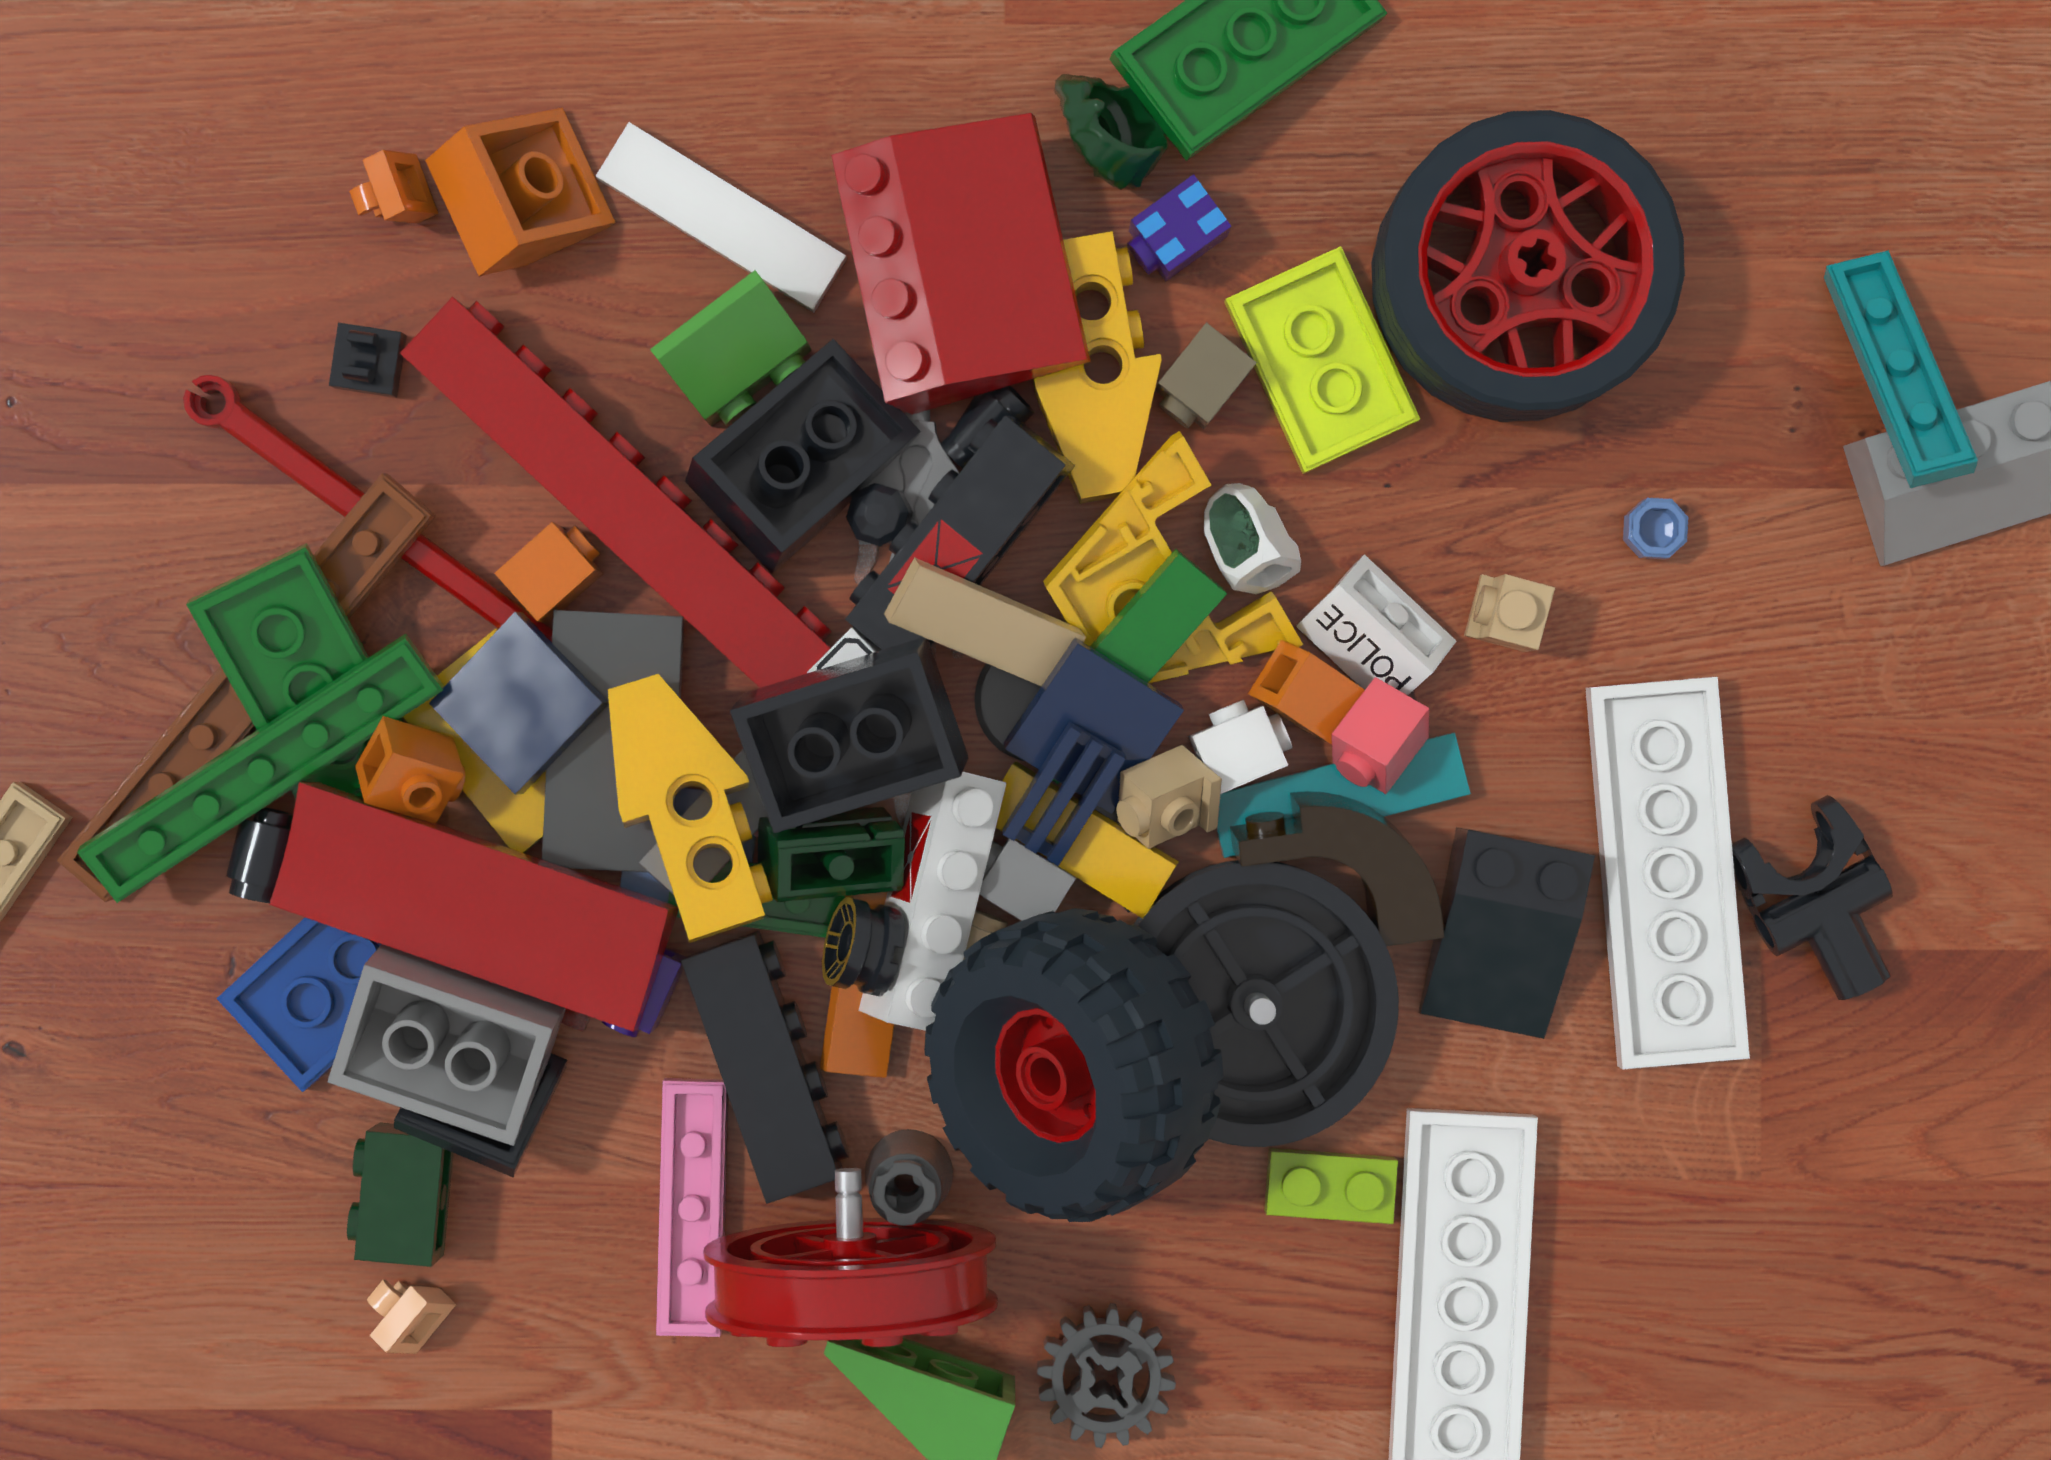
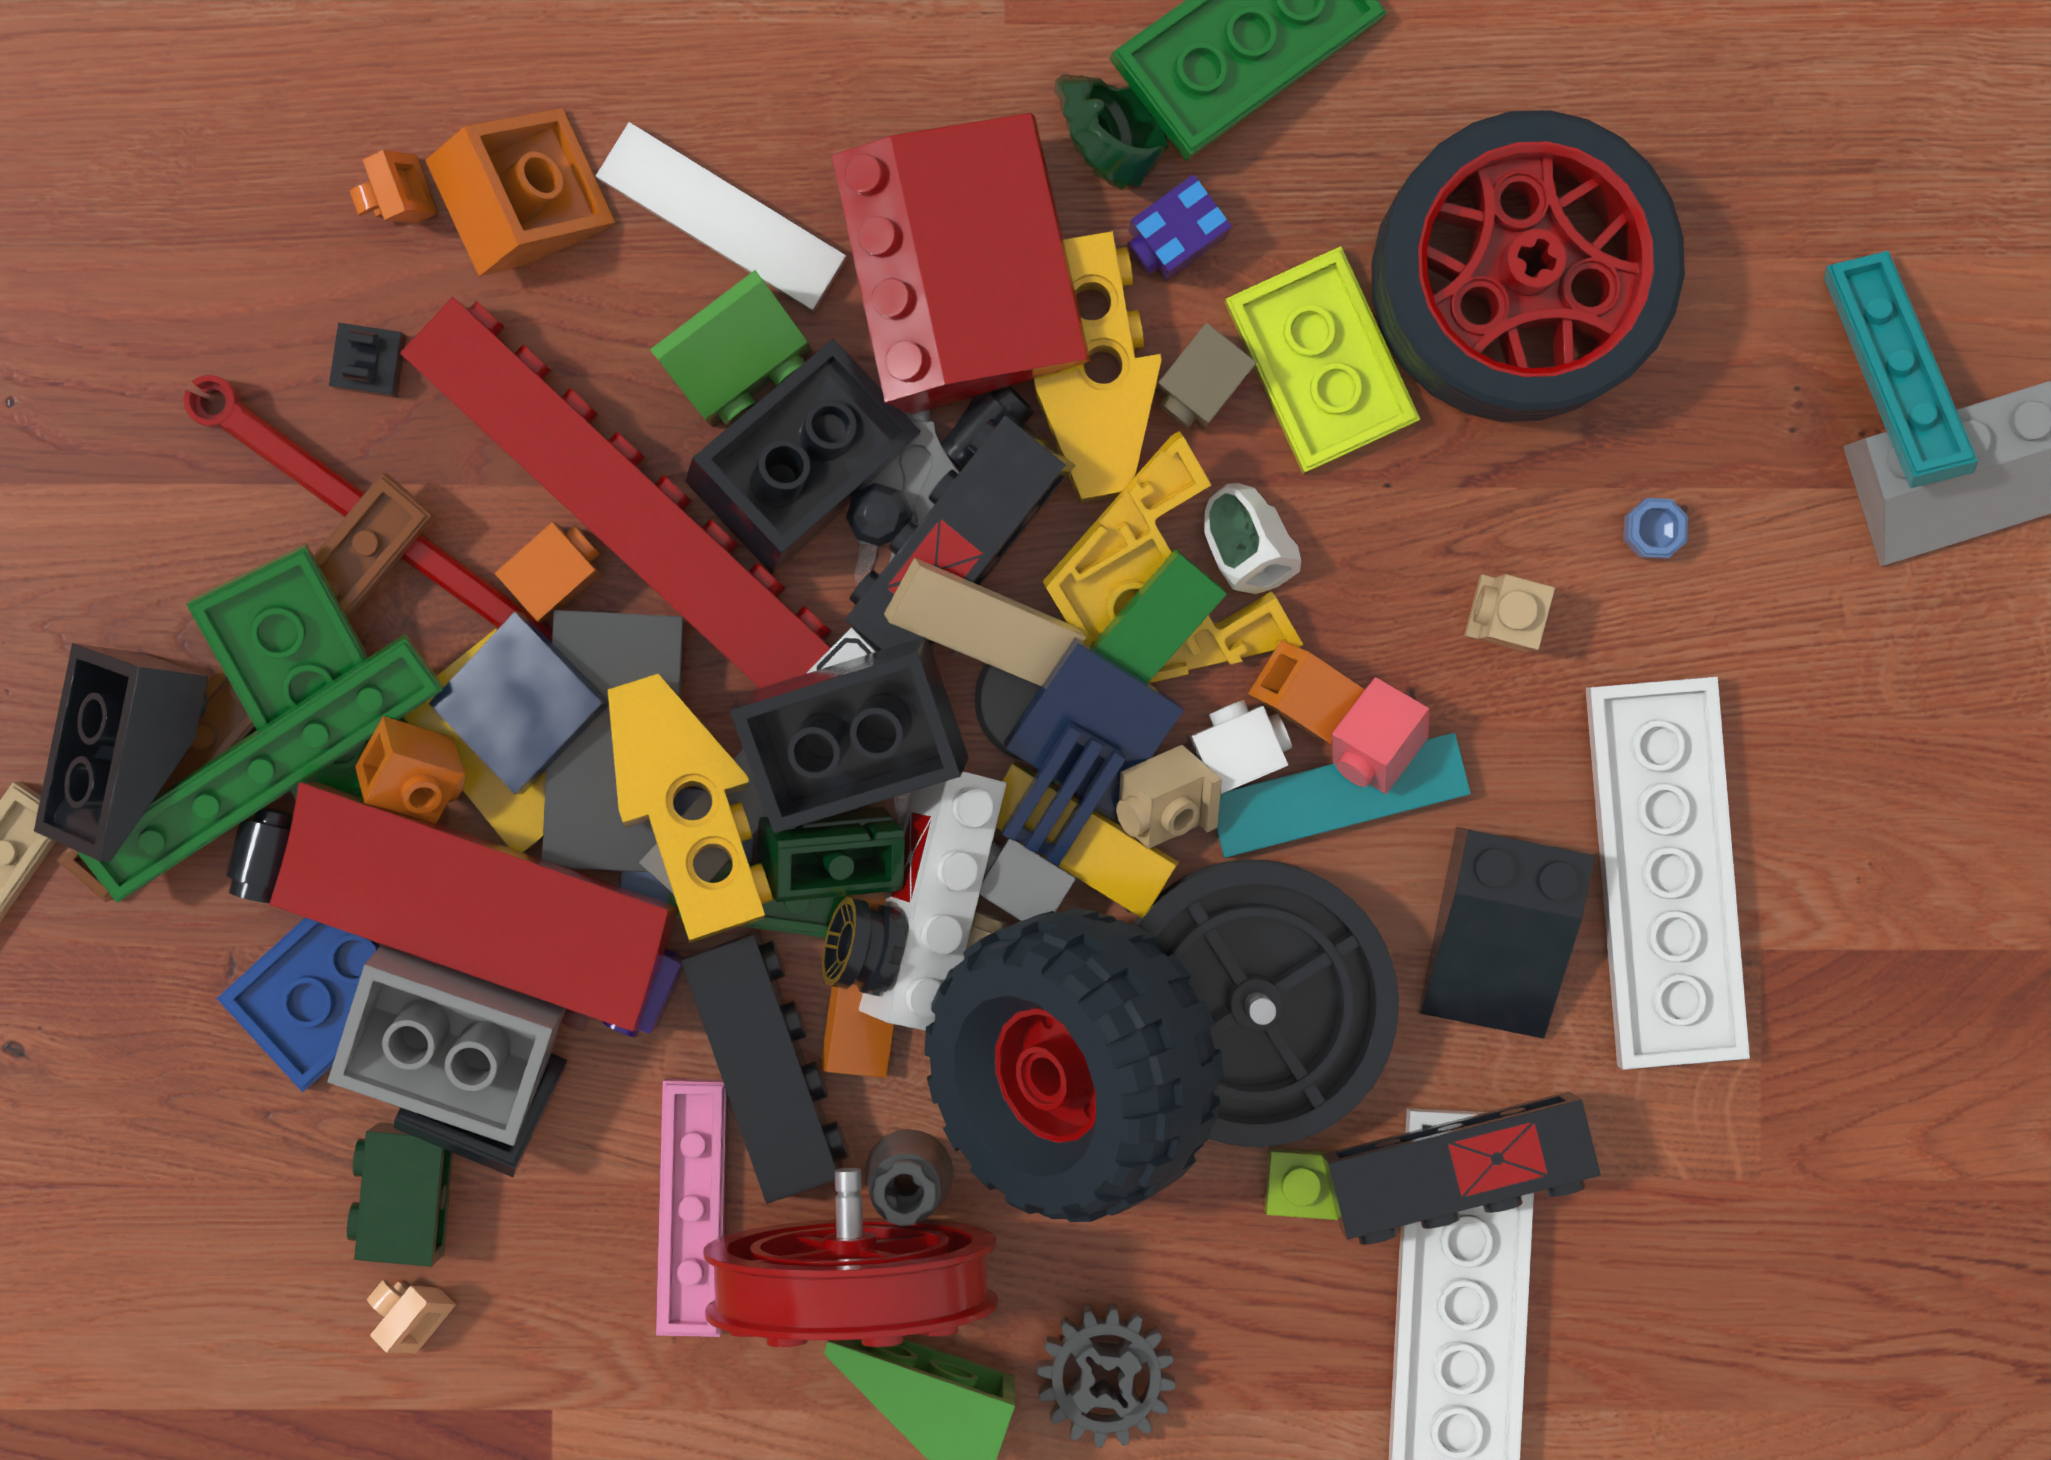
(115, 745): none -> black slope
(1328, 825): dark brown arch -> none
(1376, 630): white panel -> none
(1460, 1167): none -> black brick
(1823, 901): black connector -> none

